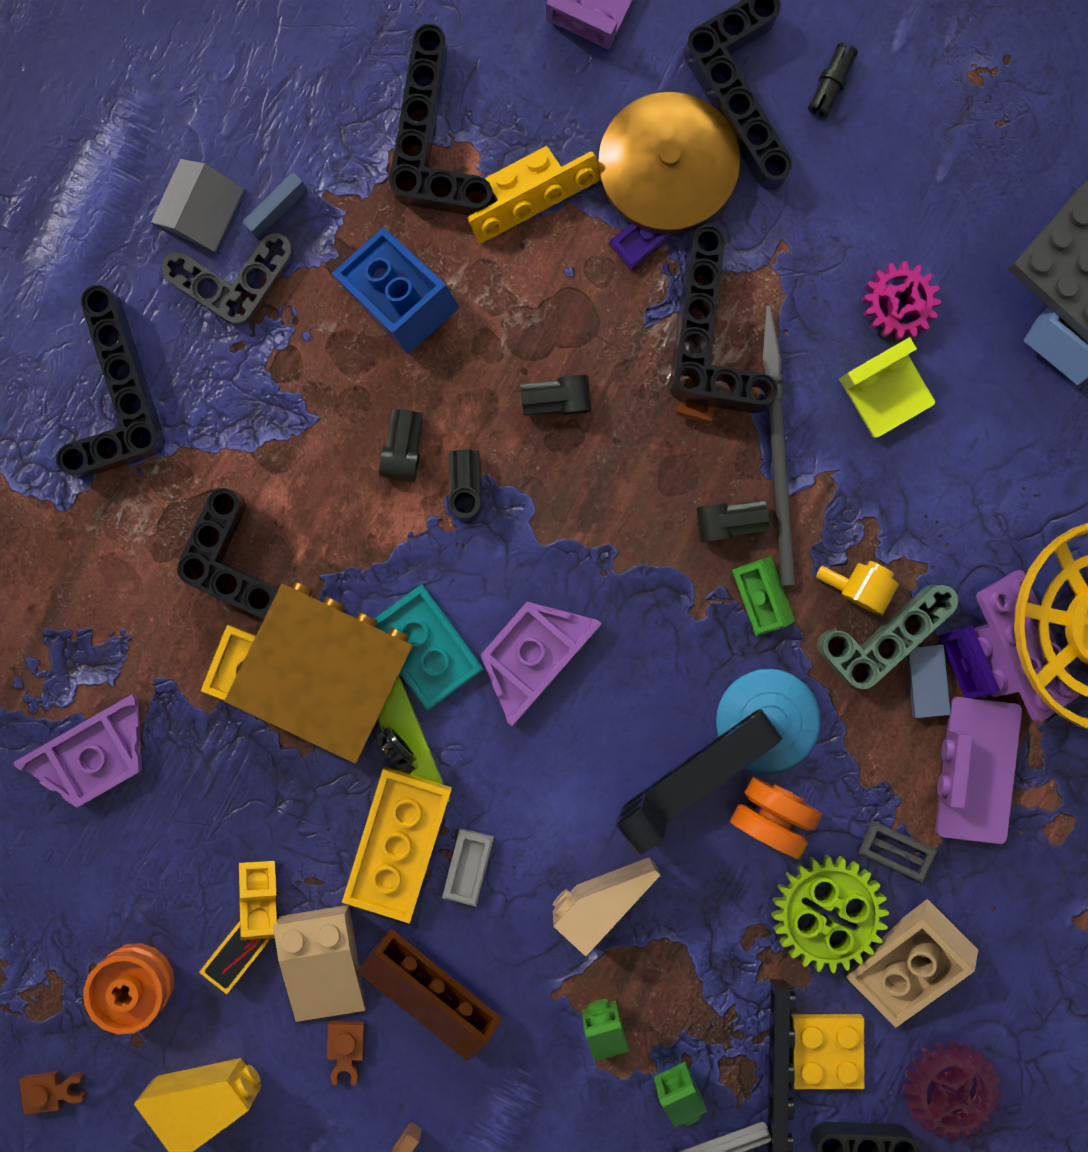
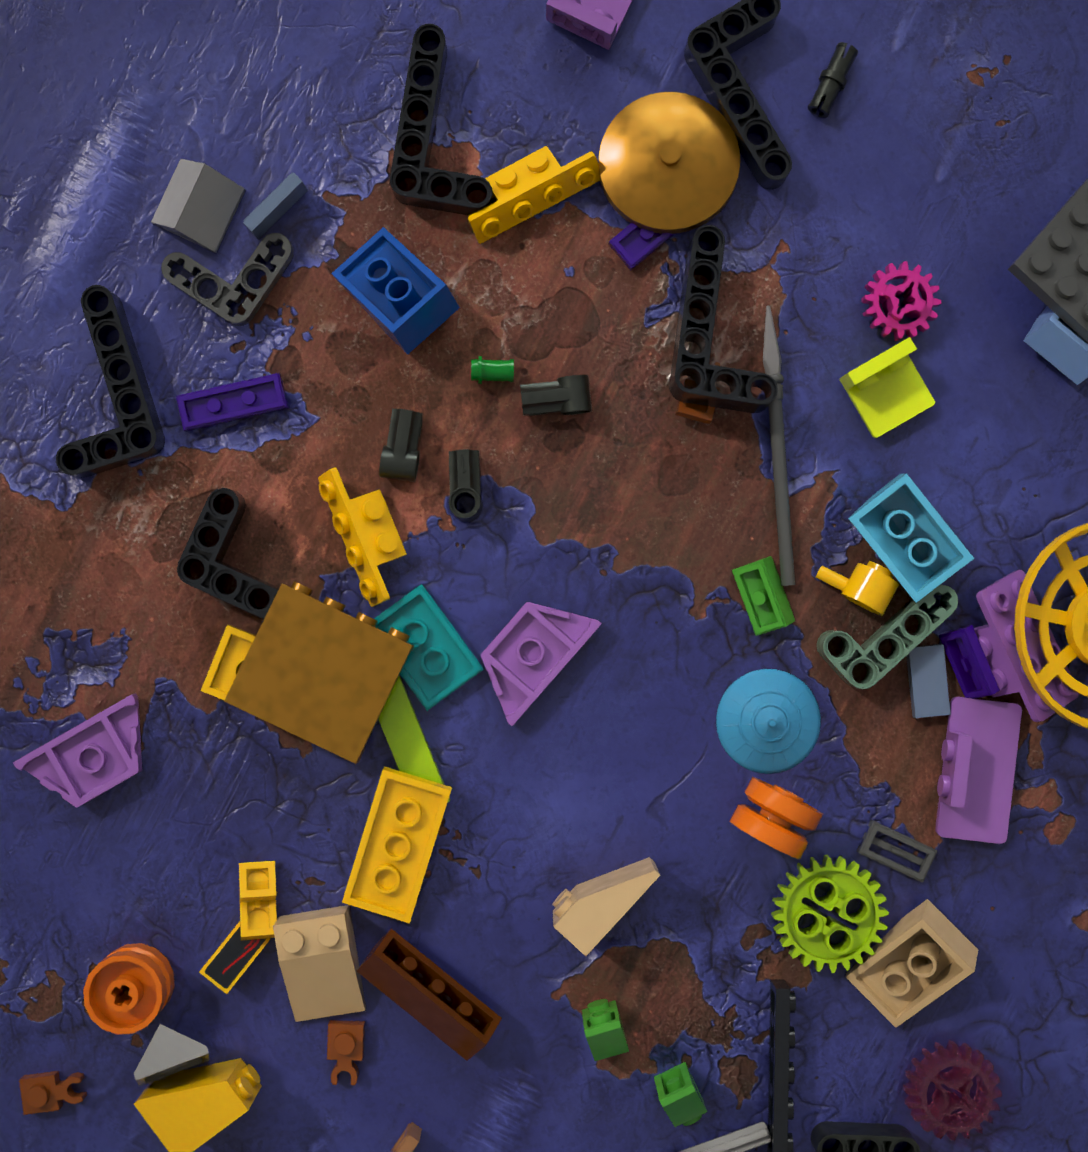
(169, 1054): none -> light grey slope
(232, 402): none -> dark purple tile
(366, 531): none -> yellow bracket
(395, 748): black gear -> none
(468, 867): light grey tile -> none
(492, 370): none -> green pin
(647, 814): black beam -> none
(724, 521): pearl dark grey piece -> none
(828, 1051): yellow plate -> none
(910, 537): none -> medium azure slope

